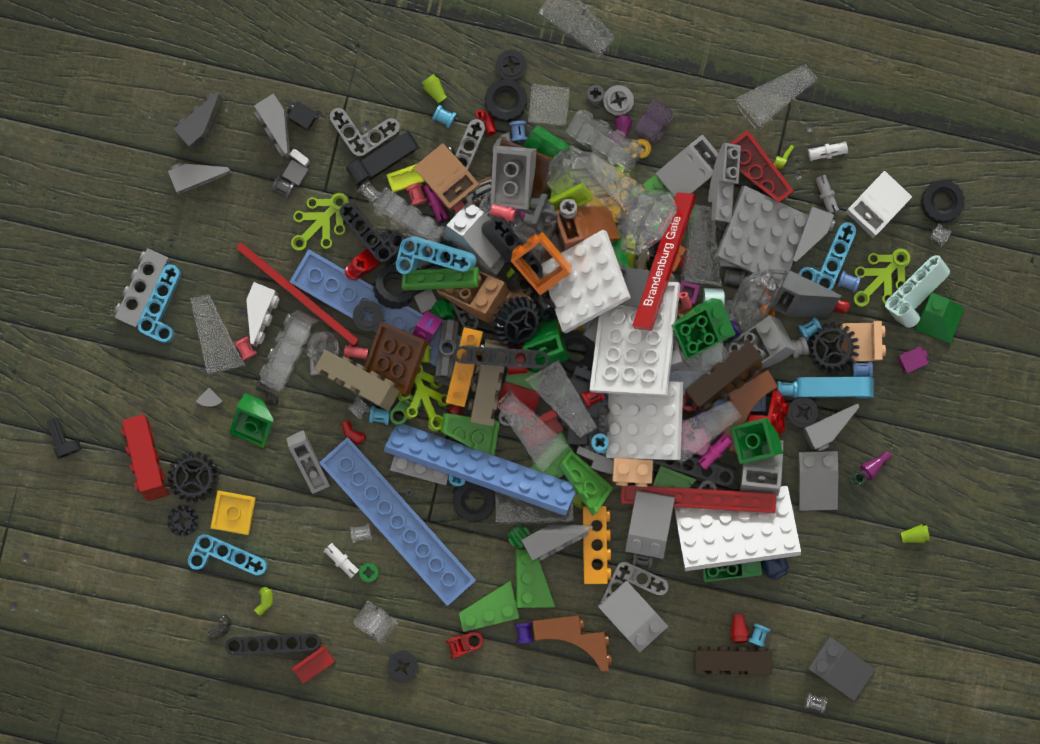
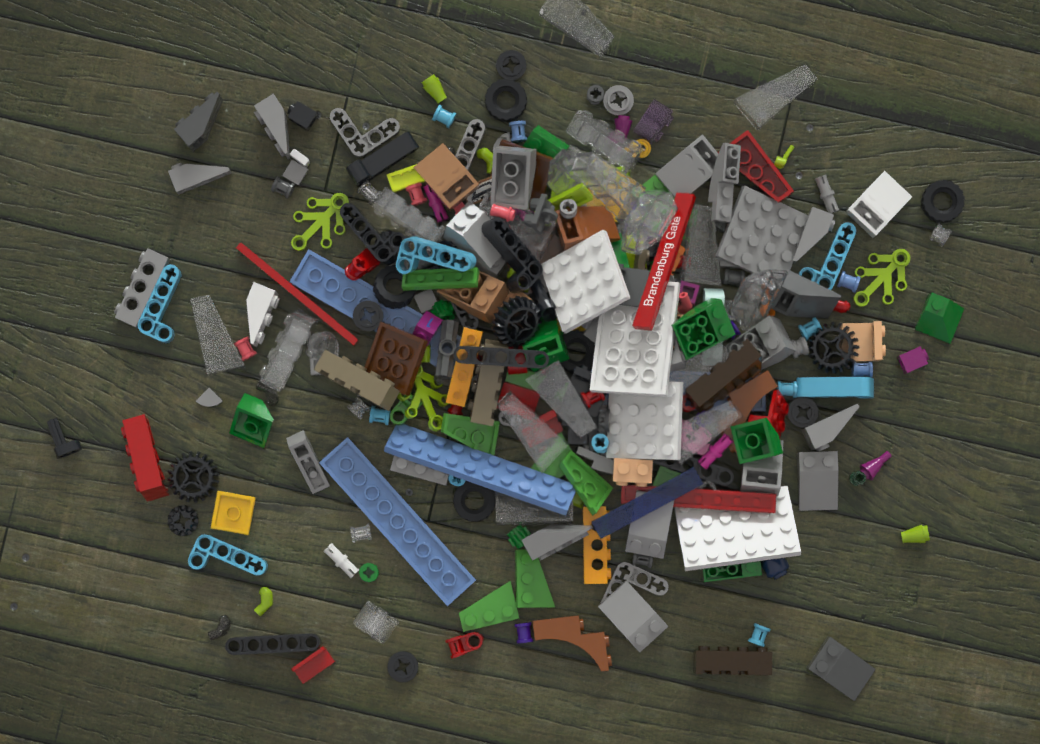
(354, 436): red arm -> none
(355, 352): coral pin -> none
(487, 156): none -> lime arm
(488, 121): red arm -> none
(548, 105): clear plate -> none
(553, 277): orange window -> none
(647, 503): none -> clear blue tile
(739, 629): red cone -> none
(815, 703): clear bush -> none
(828, 151): white pin -> none
(916, 290): light aqua beam -> none

